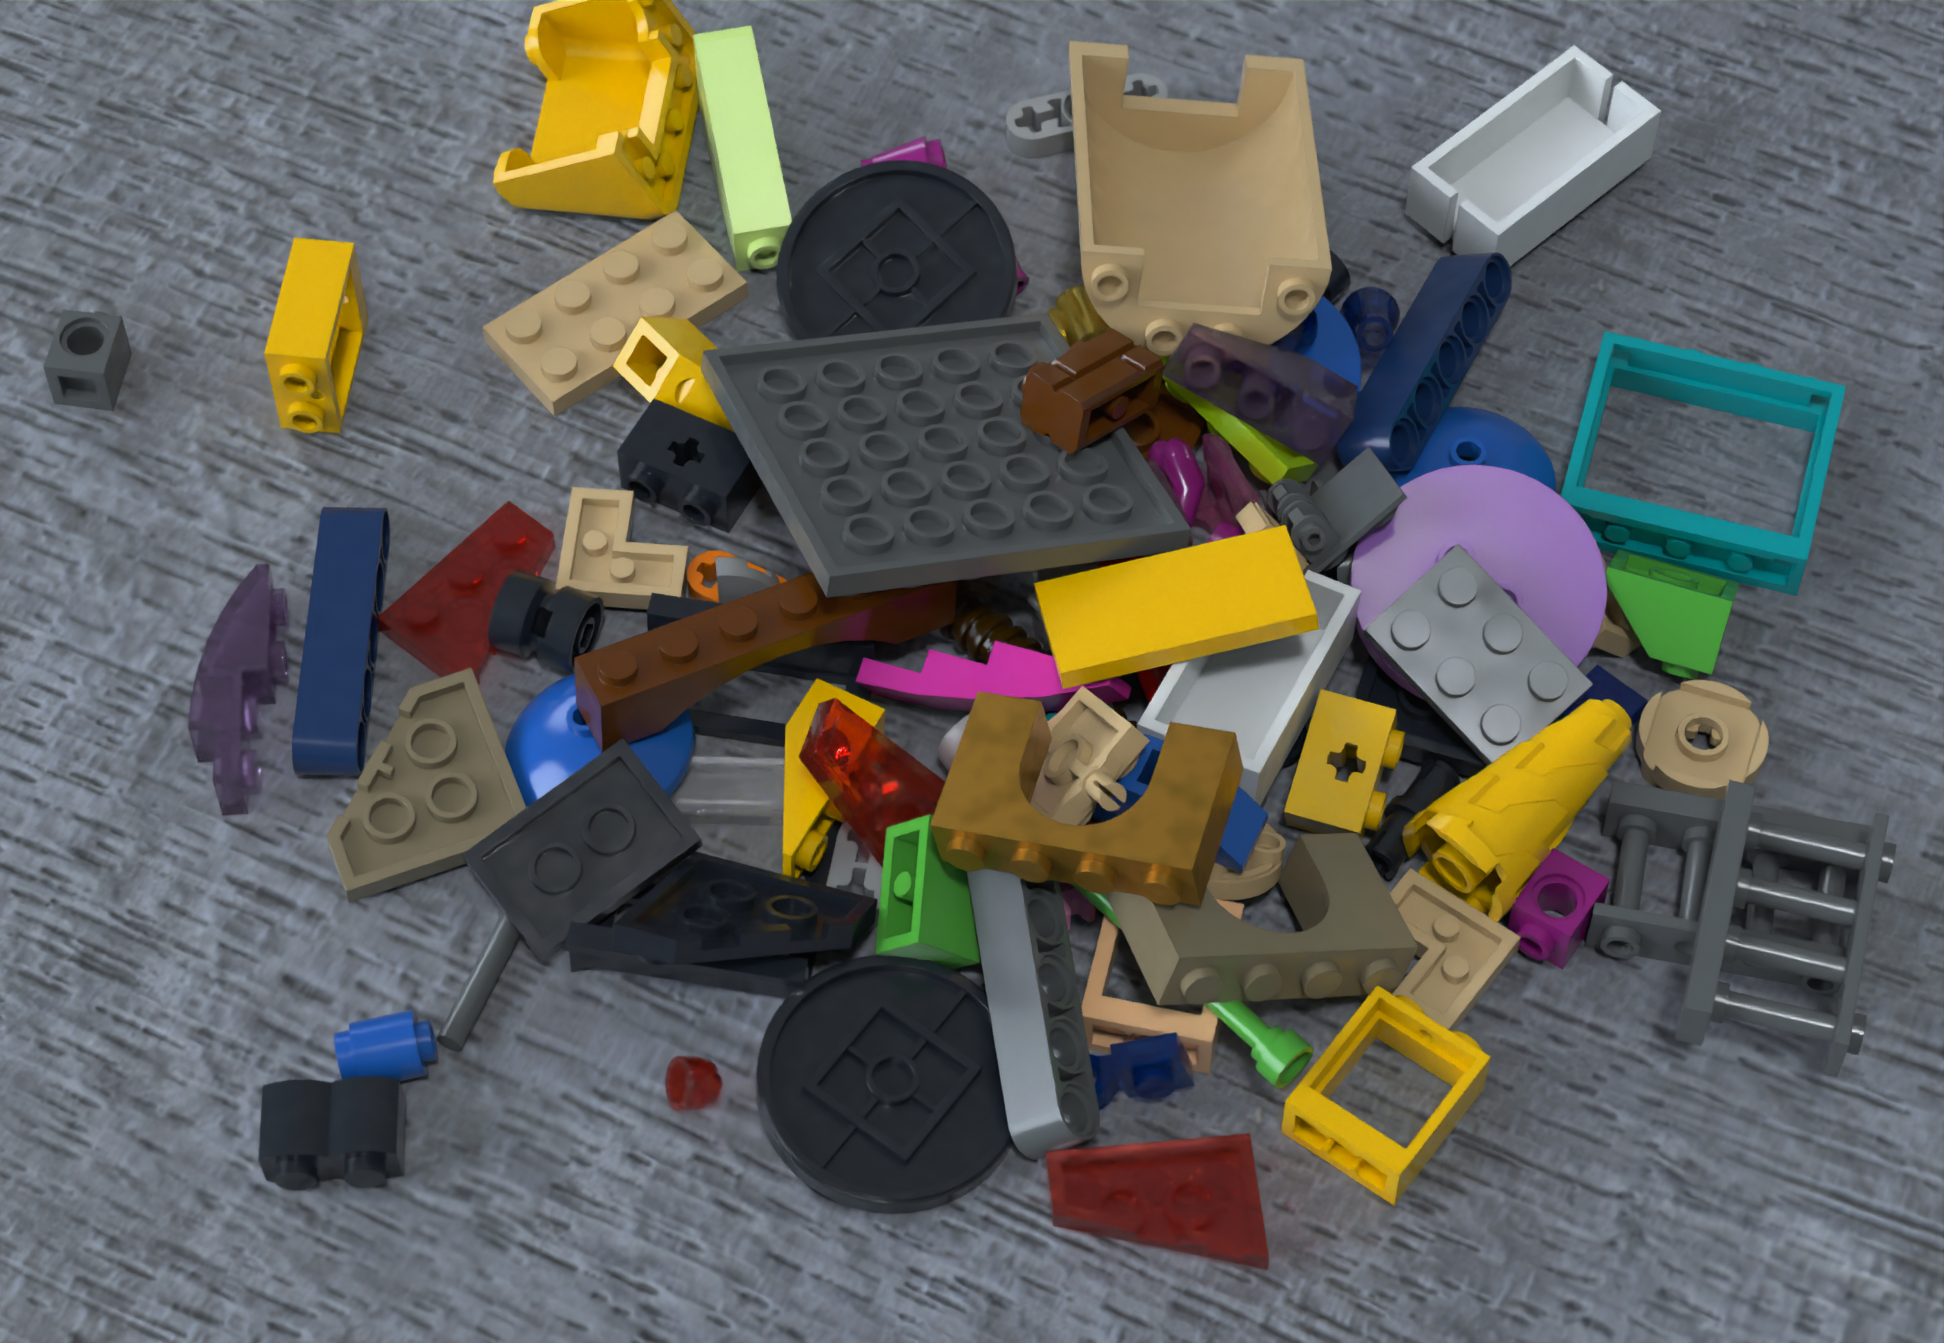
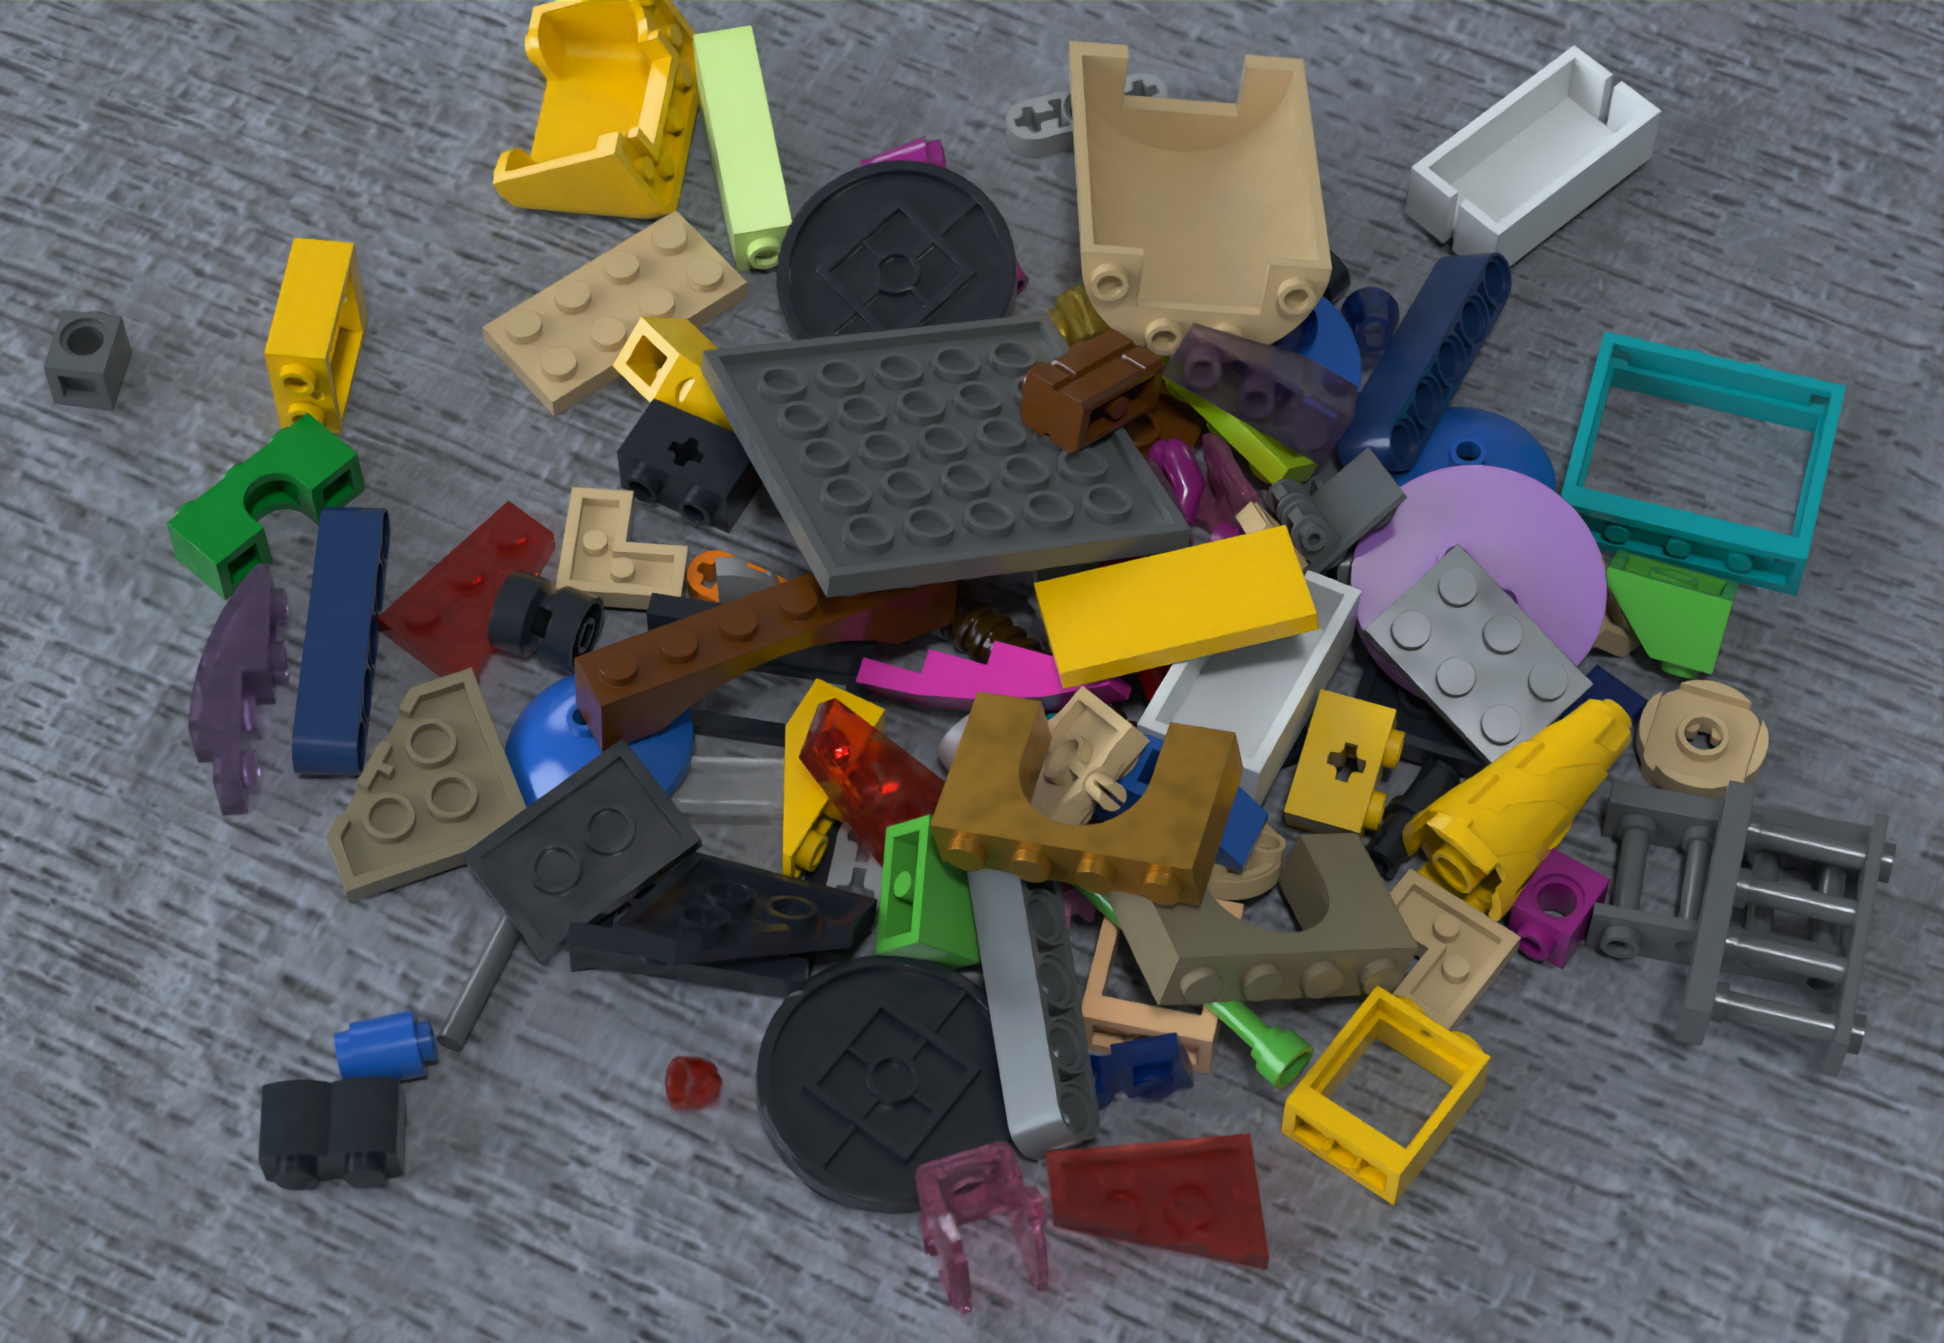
(296, 471): none -> green arch
(999, 1193): none -> clear pink piece

